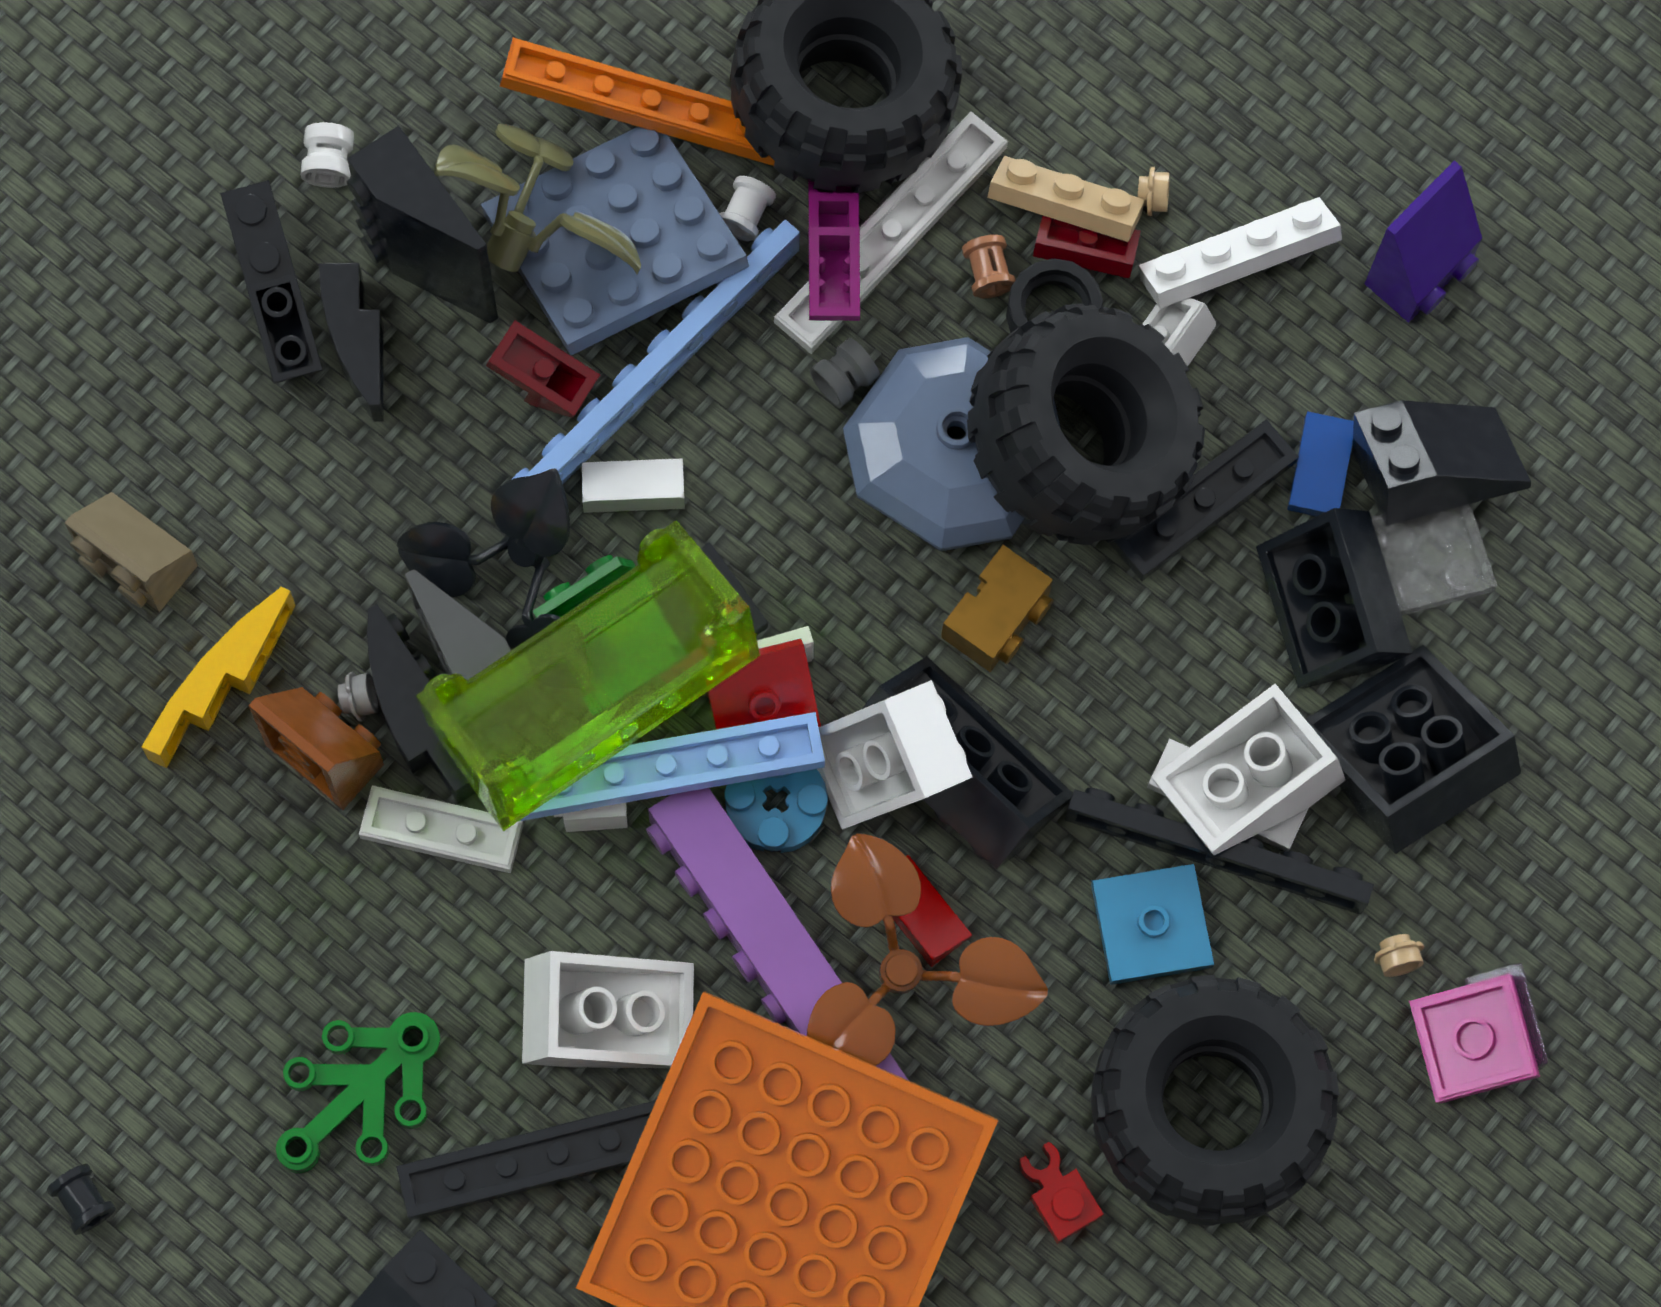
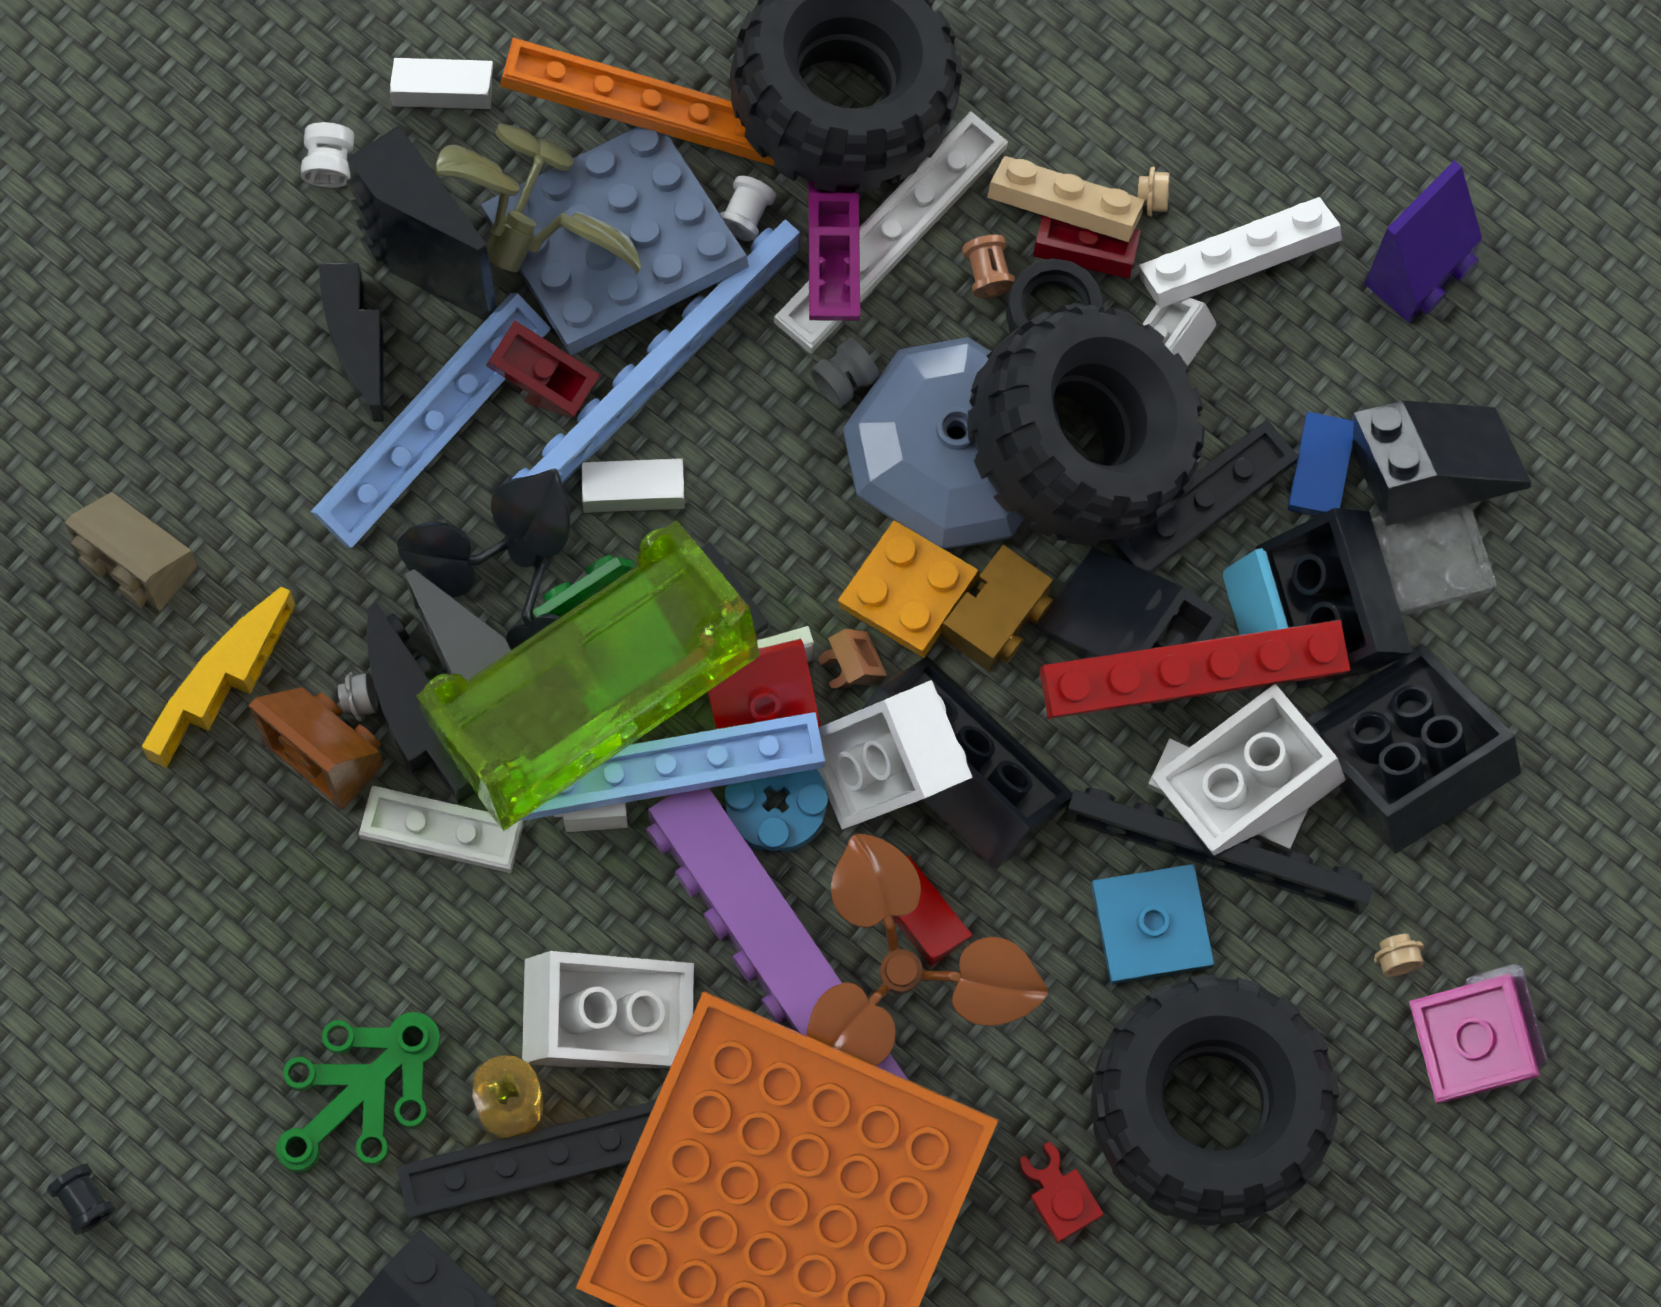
(271, 282): black slope -> none
(422, 427): none -> light blue plate
(441, 83): none -> white slope
(495, 1081): none -> clear yellow piece
(856, 657): none -> nougat tile
(908, 588): none -> light orange plate
(1125, 609): none -> black slope
(1194, 669): none -> red plate
(1254, 594): none -> medium azure slope

